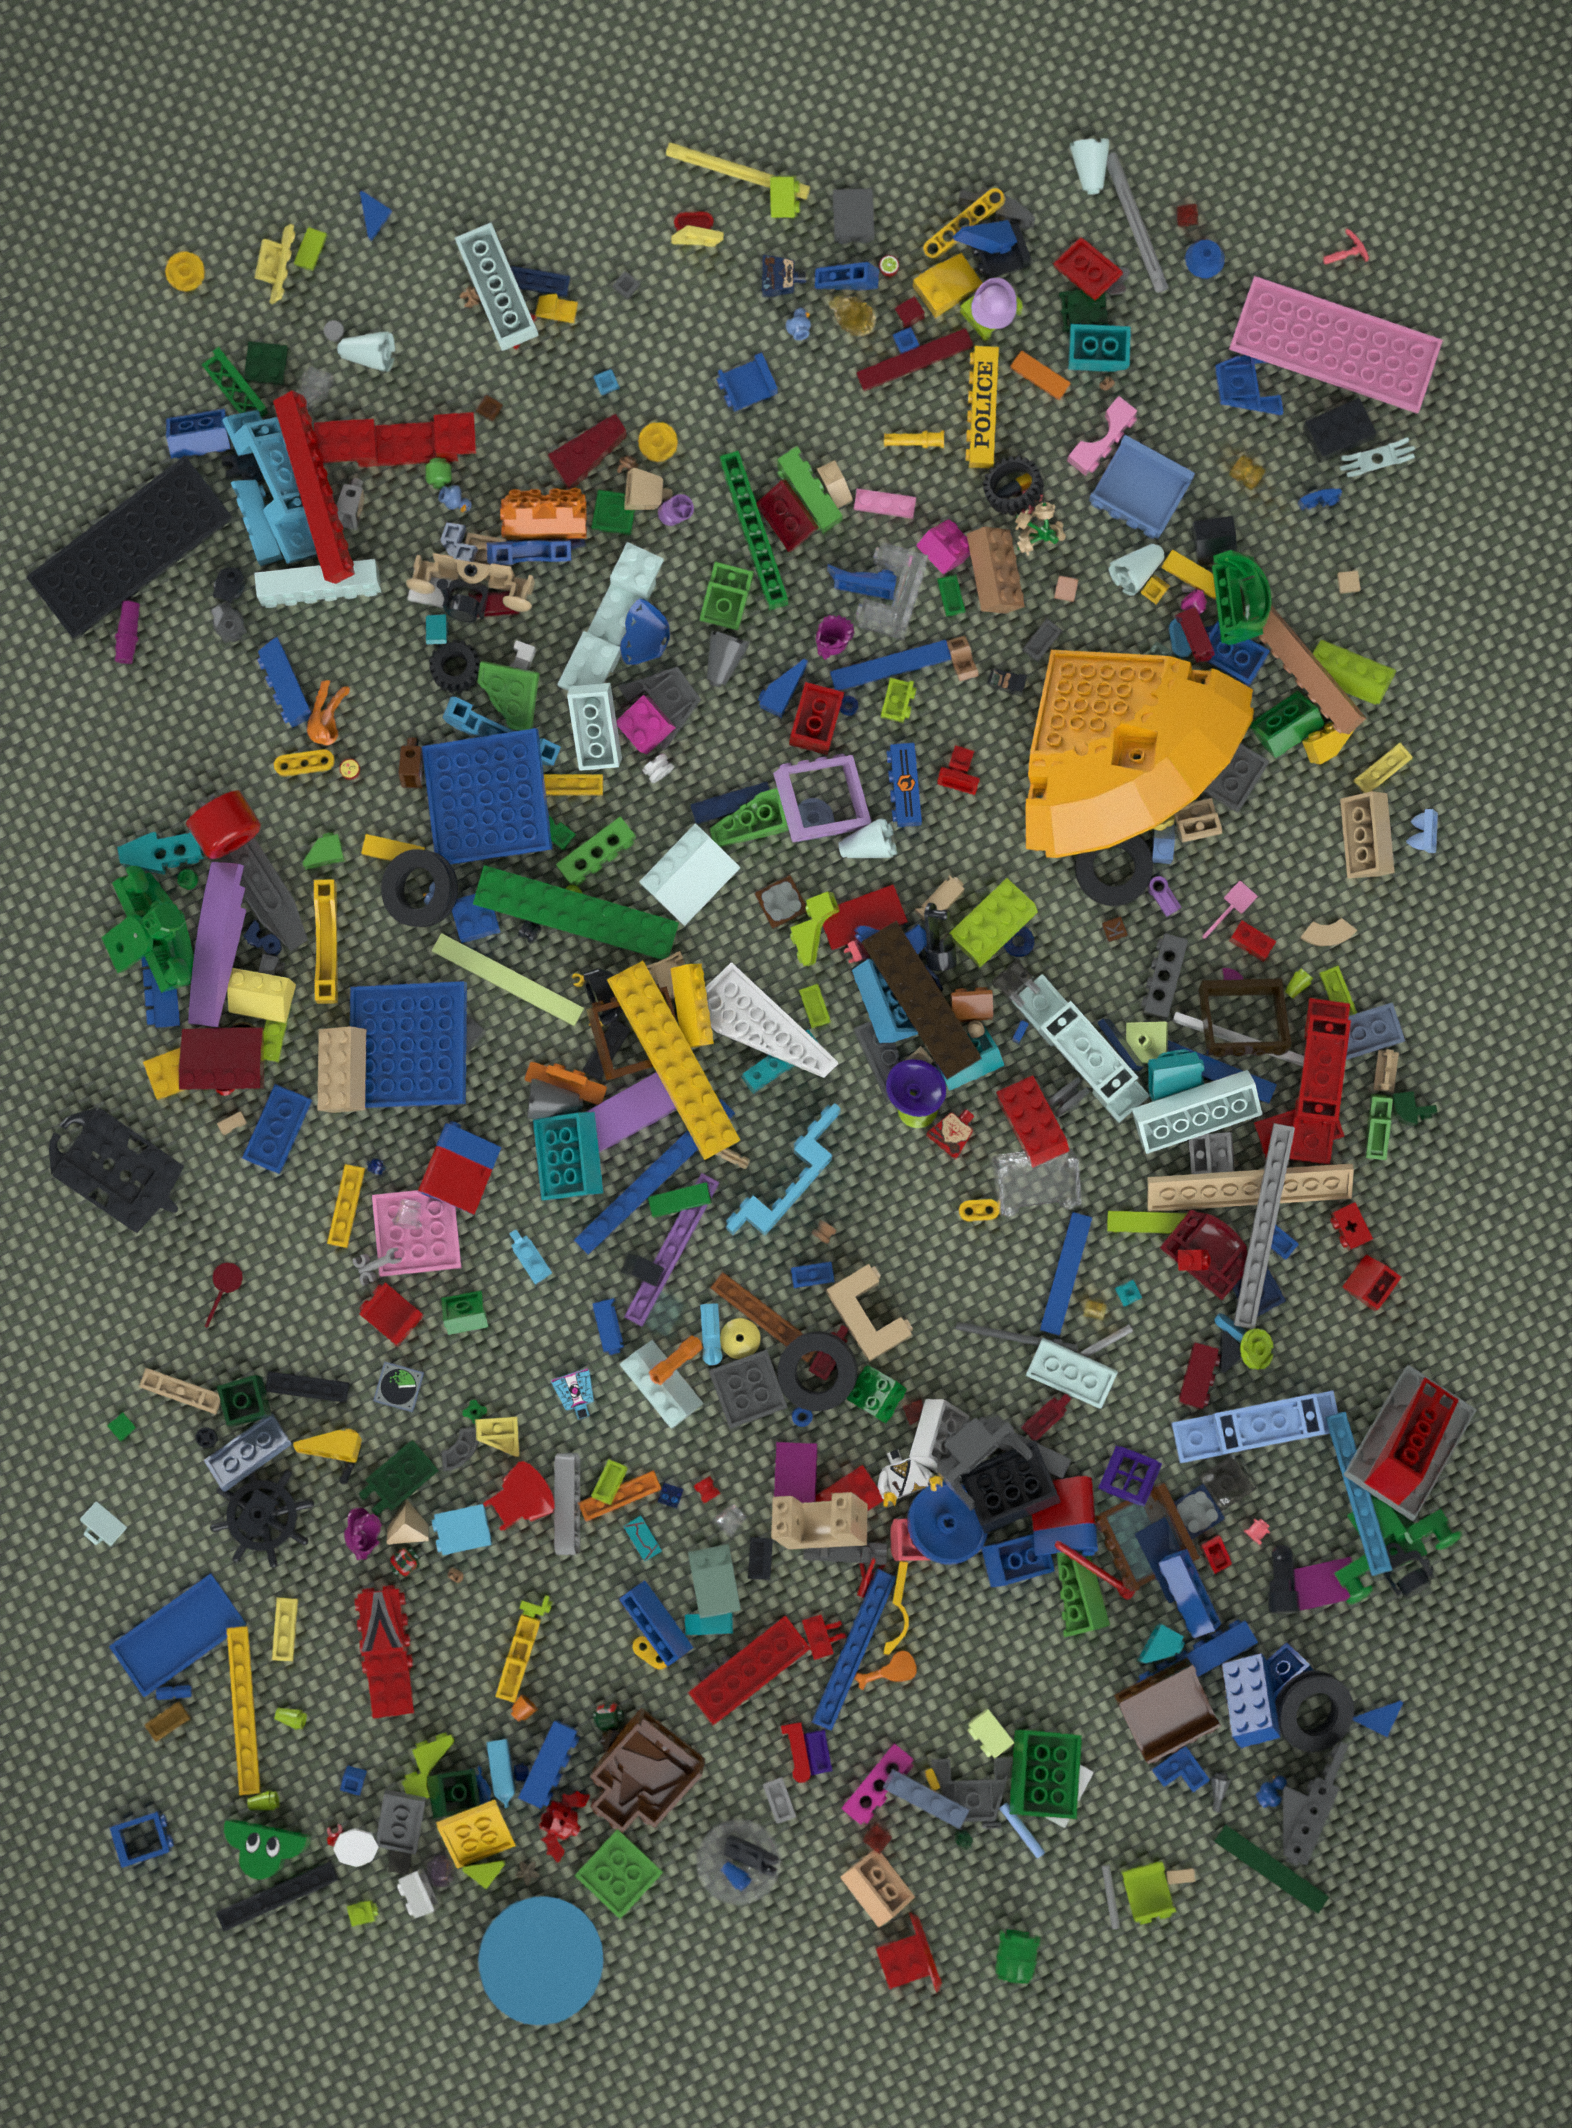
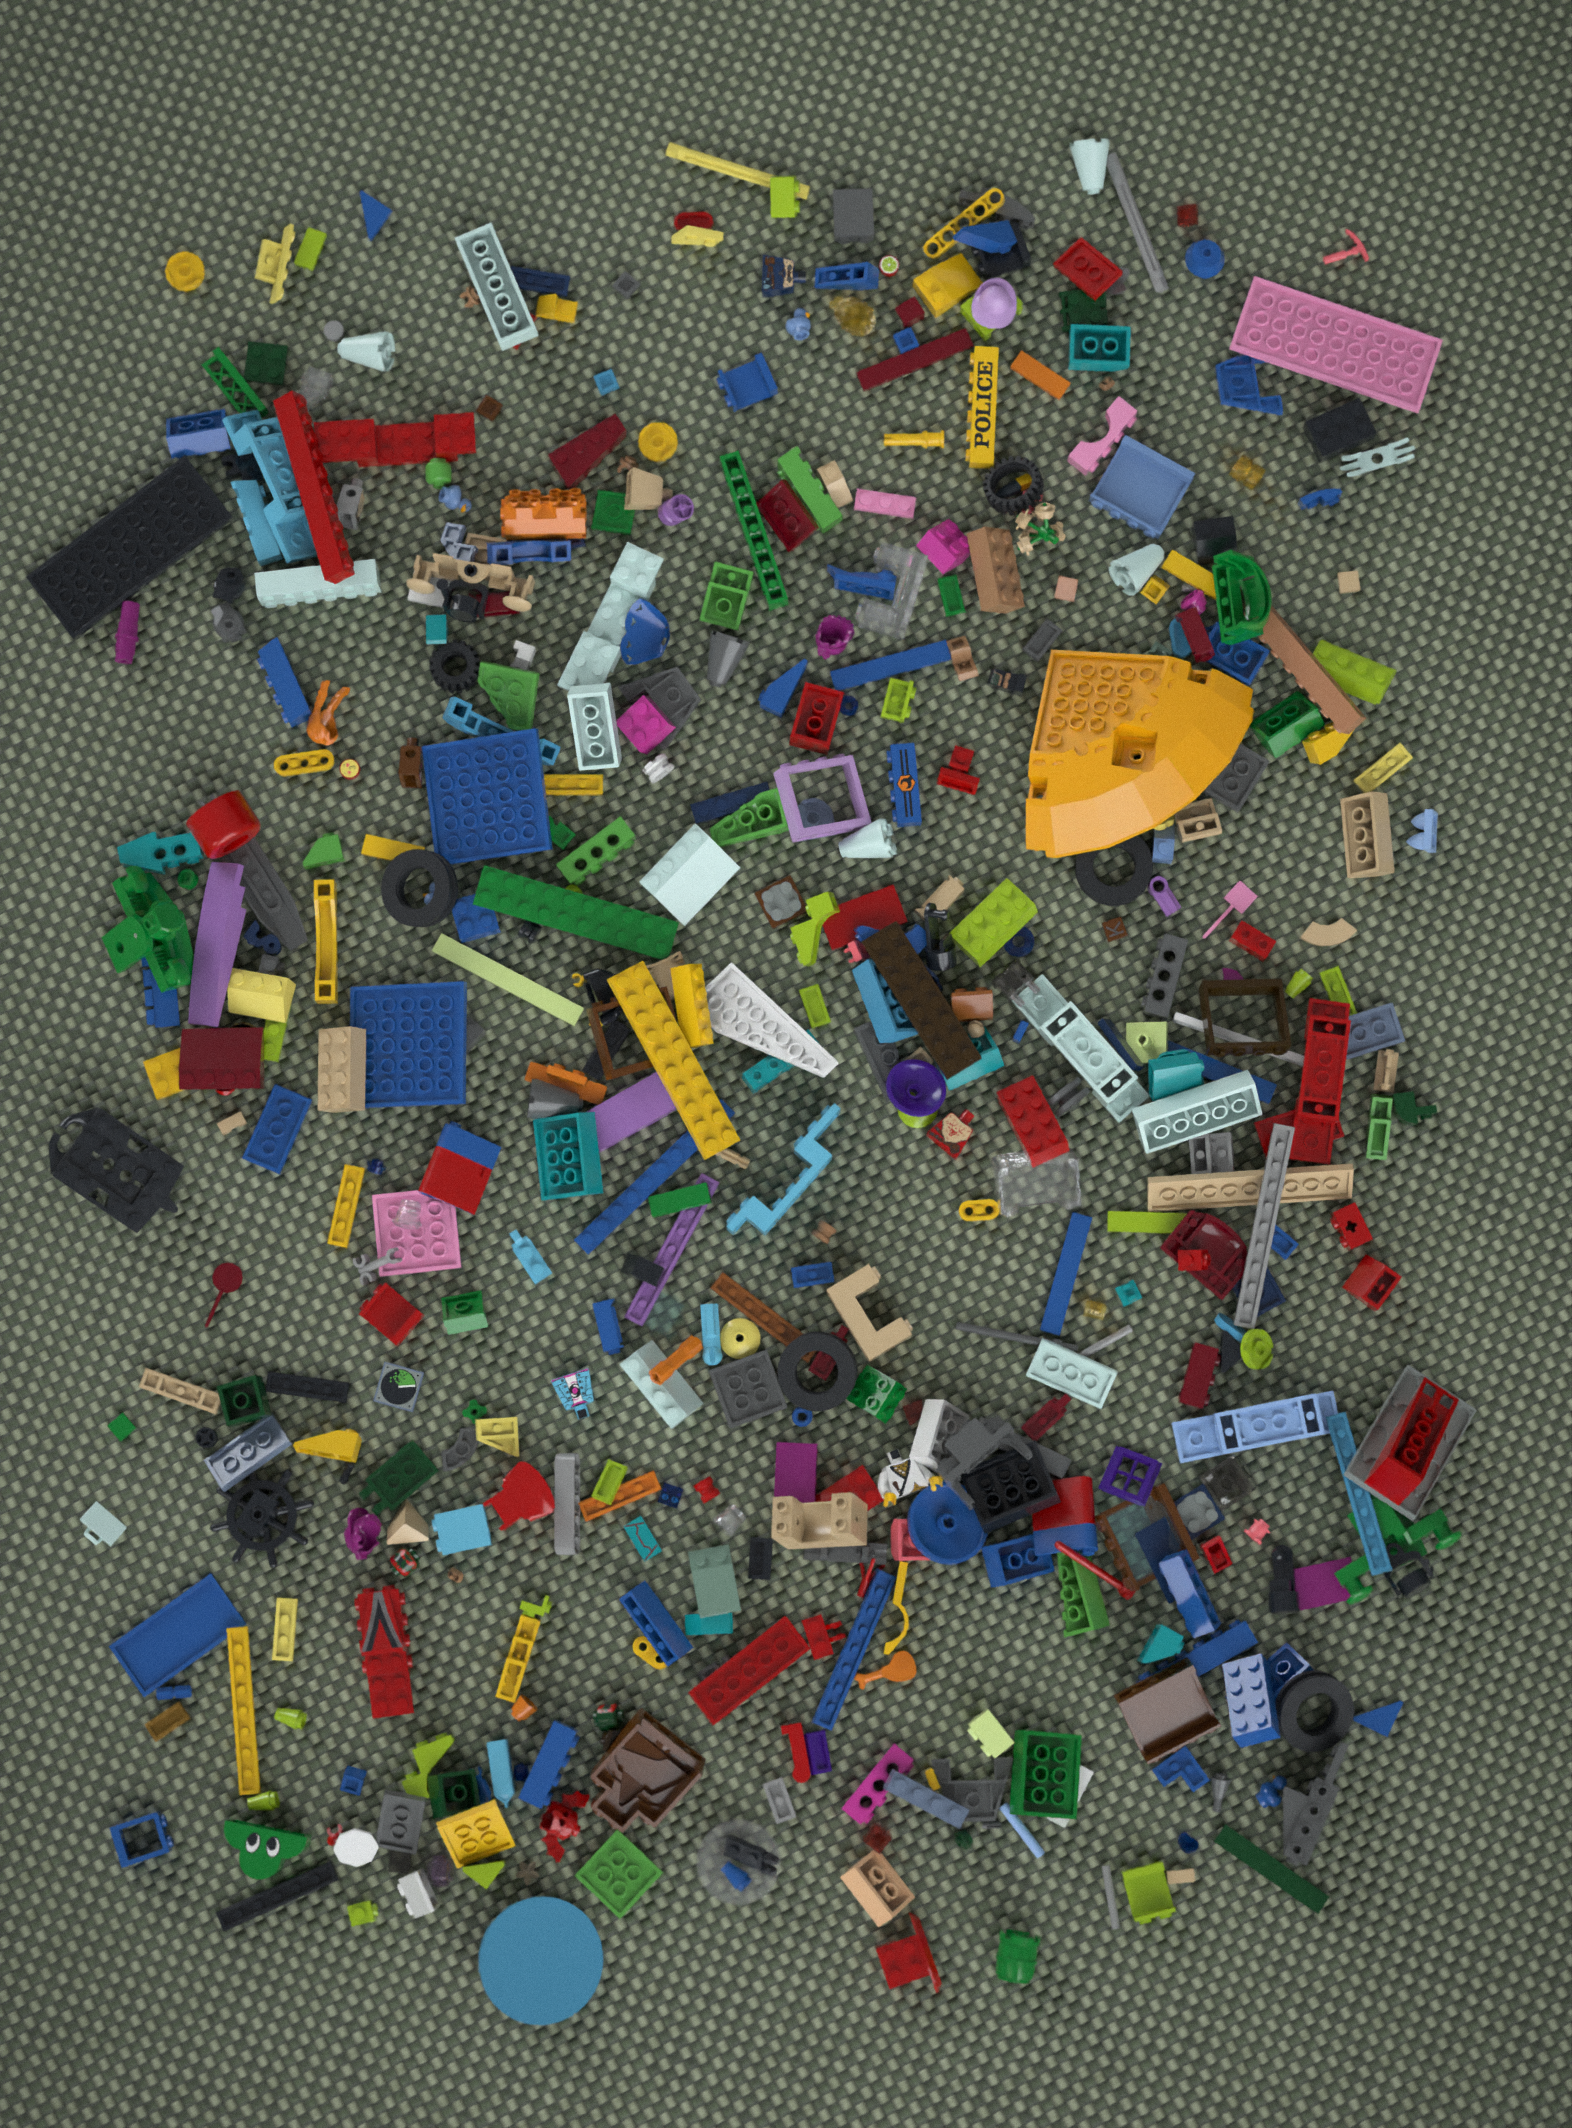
(1187, 1844): none -> clear blue piece

